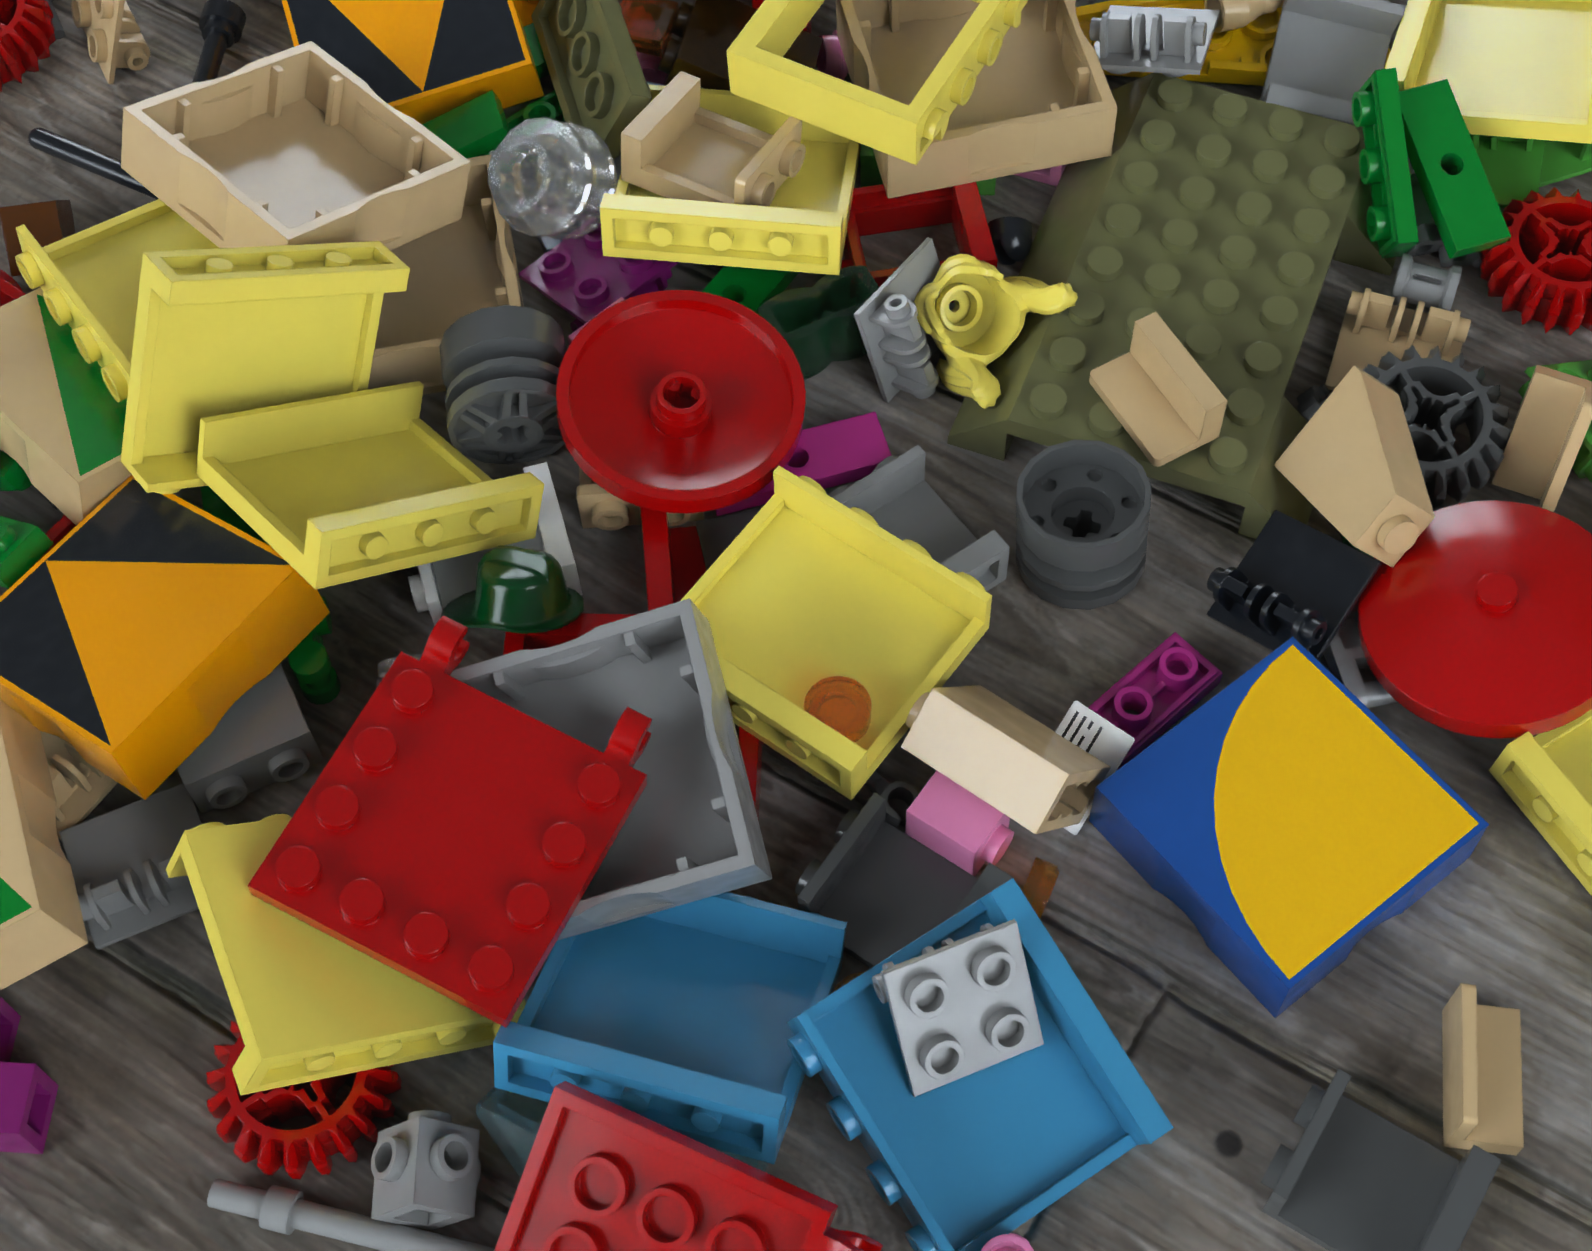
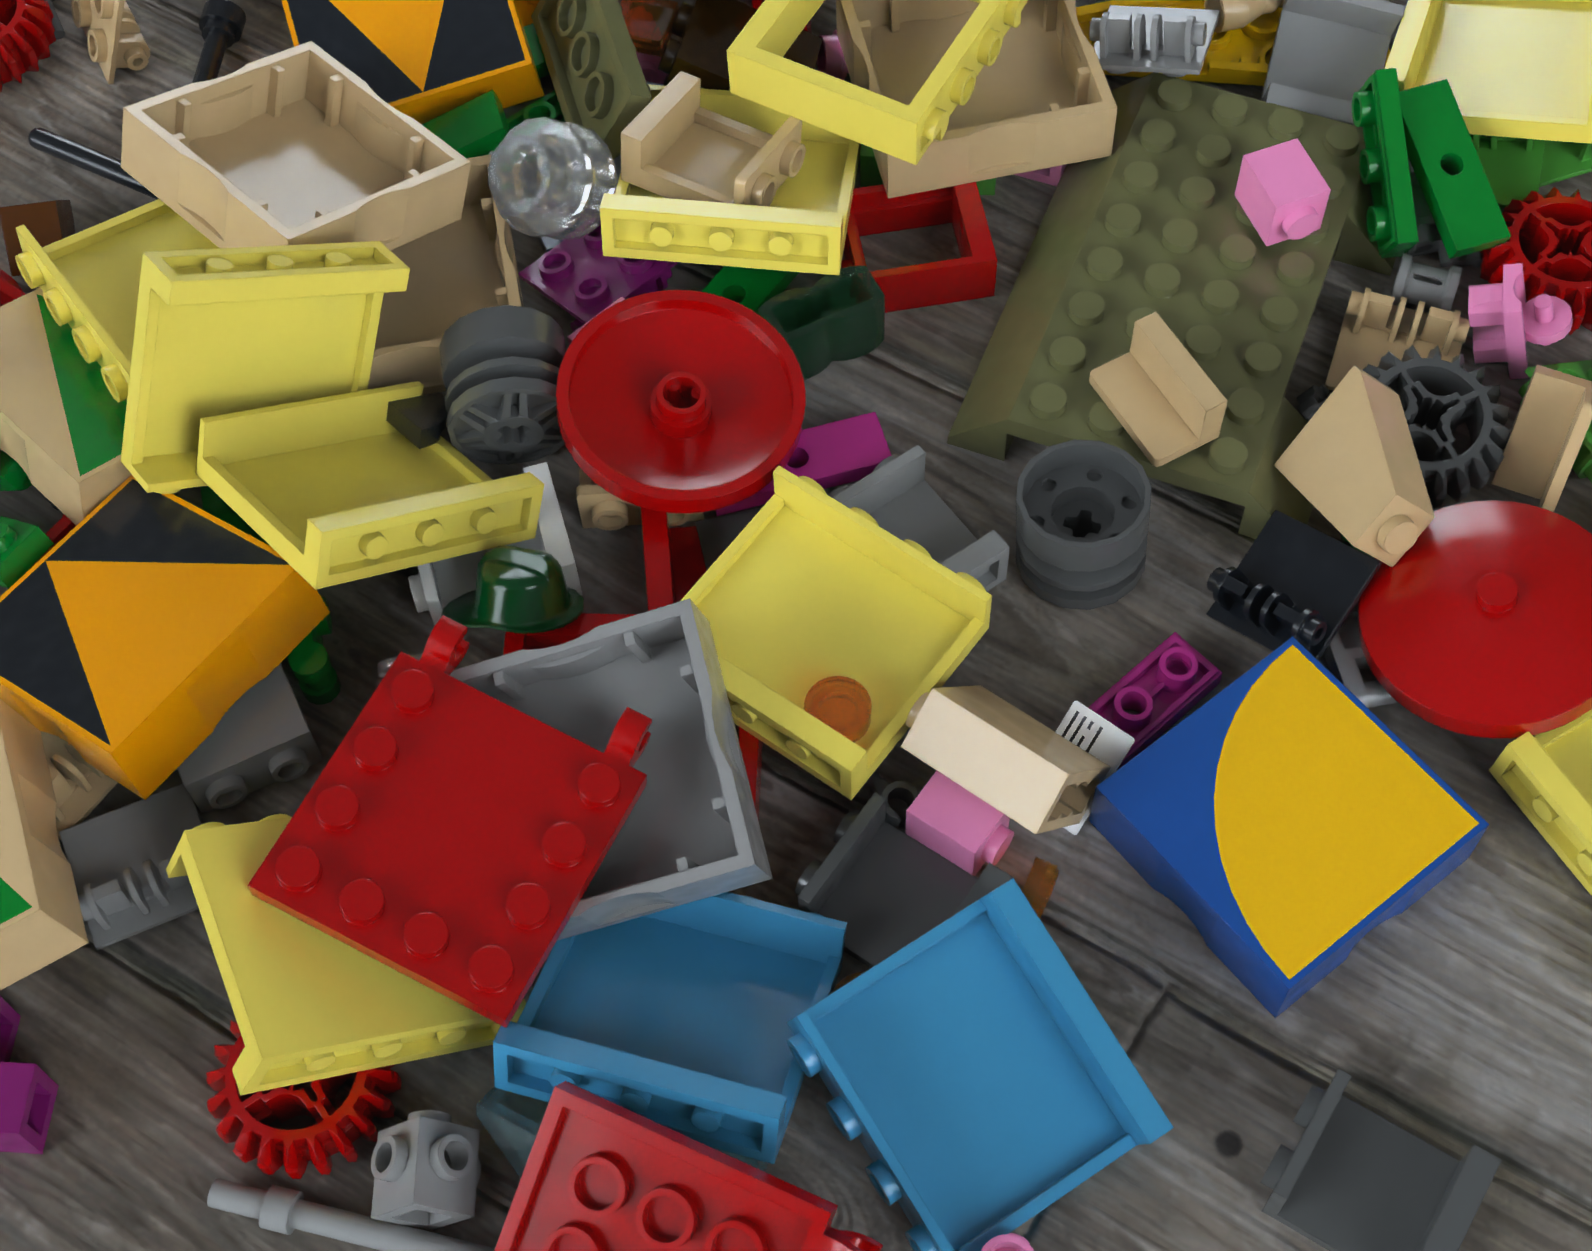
(419, 418): none -> black tile
(891, 331): light grey hinge -> none
(961, 1006): light grey hinge -> none
(983, 322): light yellow hair -> none
(1011, 238): black hinge -> none
(1282, 192): none -> bright pink brick
(1481, 1075): tan panel -> none
(1505, 321): none -> bright pink hips

